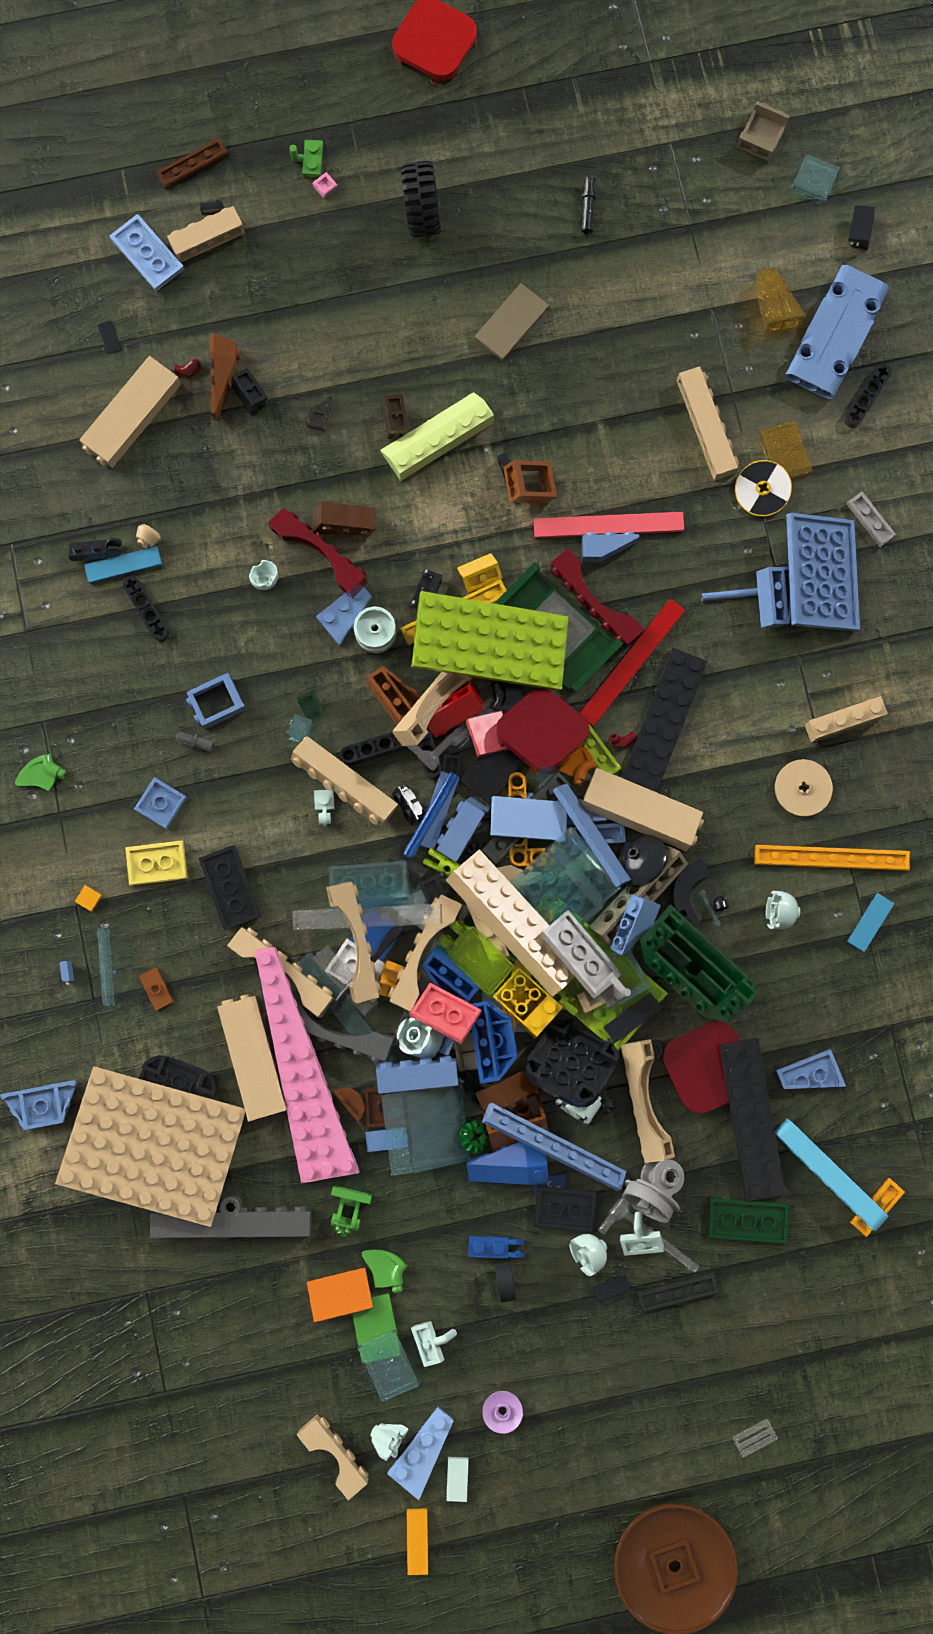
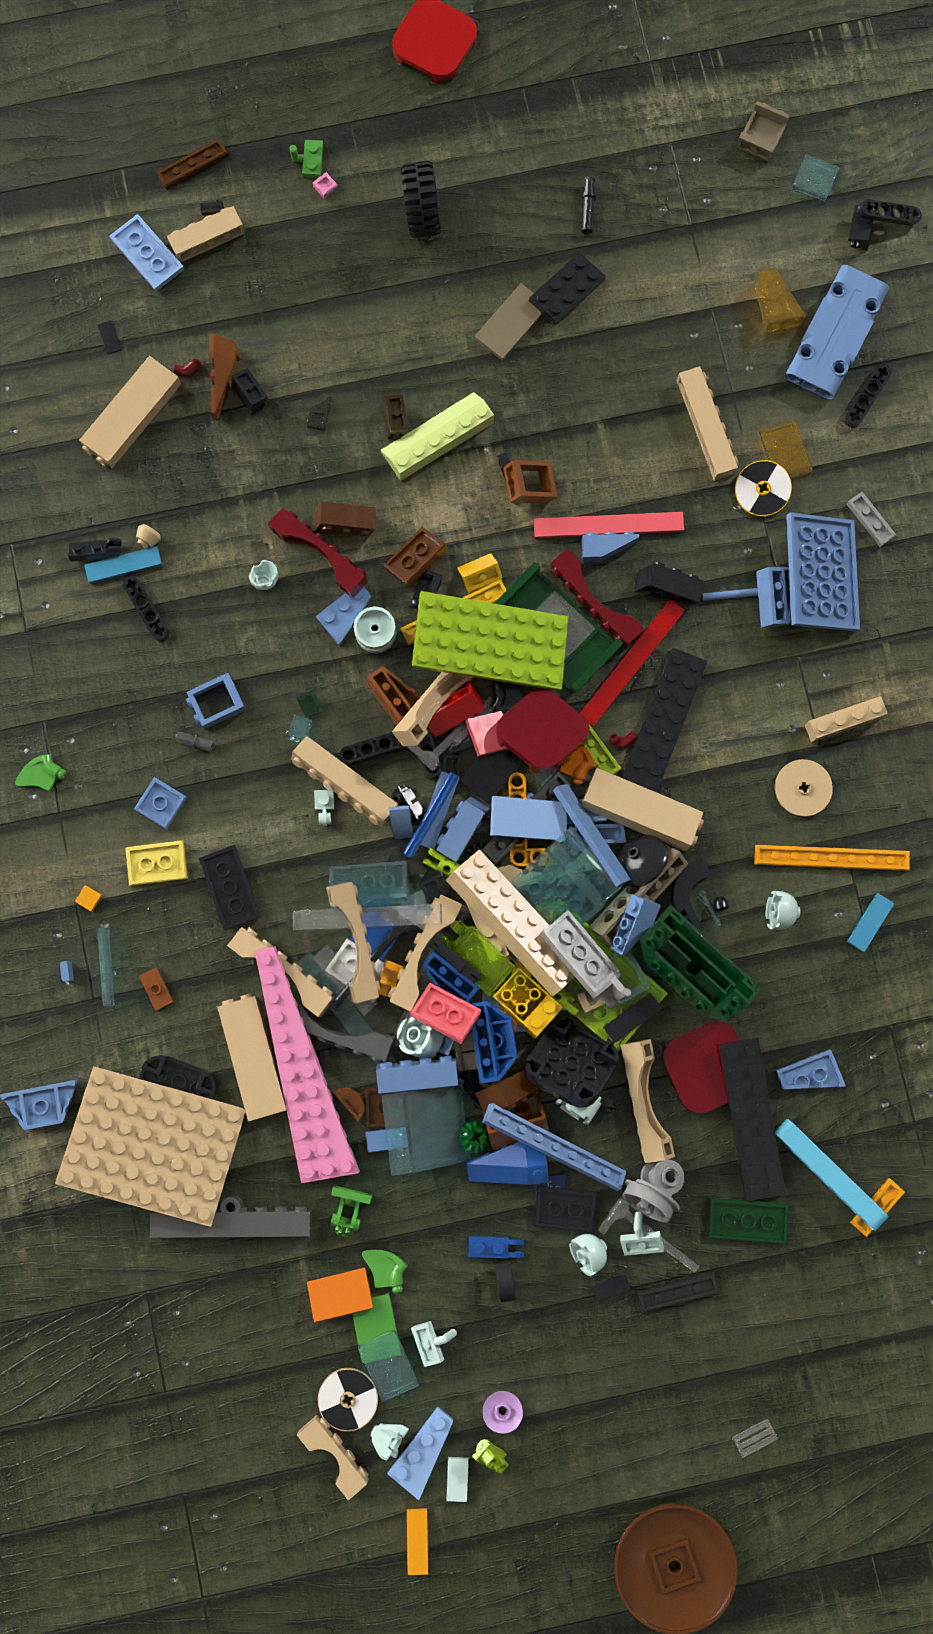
(341, 1414): none -> piece
(401, 822): none -> medium blue slope
(415, 557): none -> reddish brown tile
(457, 961): none -> black pin
(490, 1456): none -> lime hips
(567, 288): none -> black plate
(670, 583): none -> black wedge
(889, 216): none -> black beam

